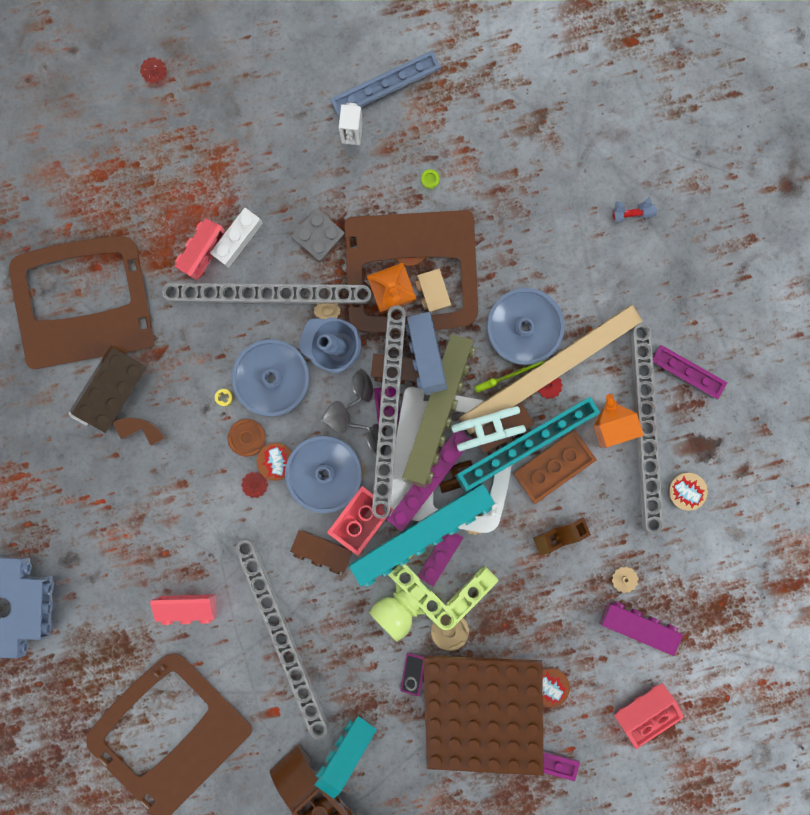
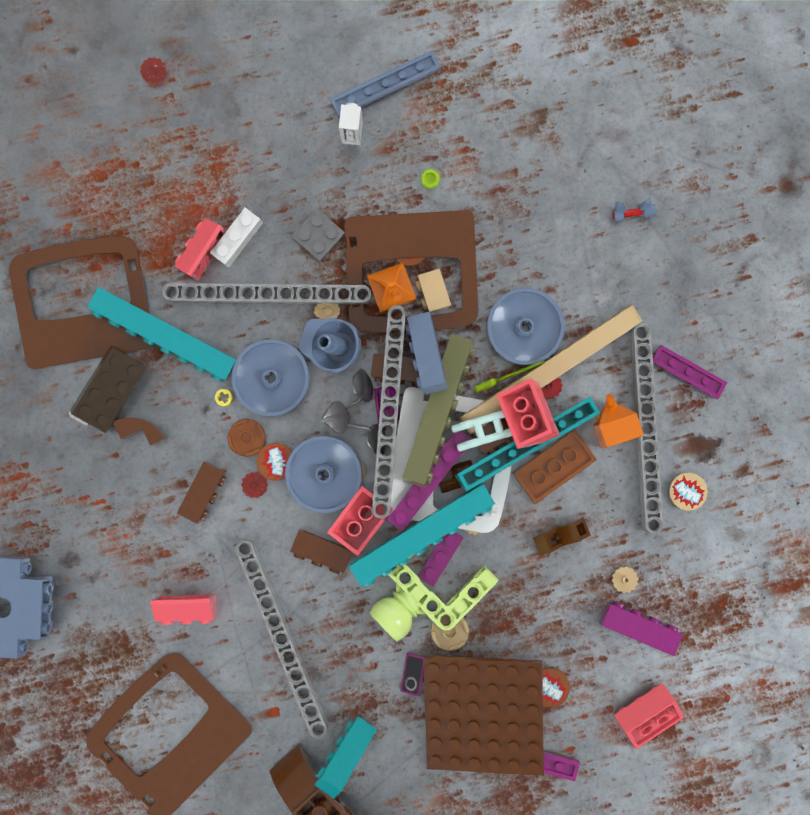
(161, 333): none -> teal brick
(202, 493): none -> reddish brown brick
(527, 414): none -> coral slope

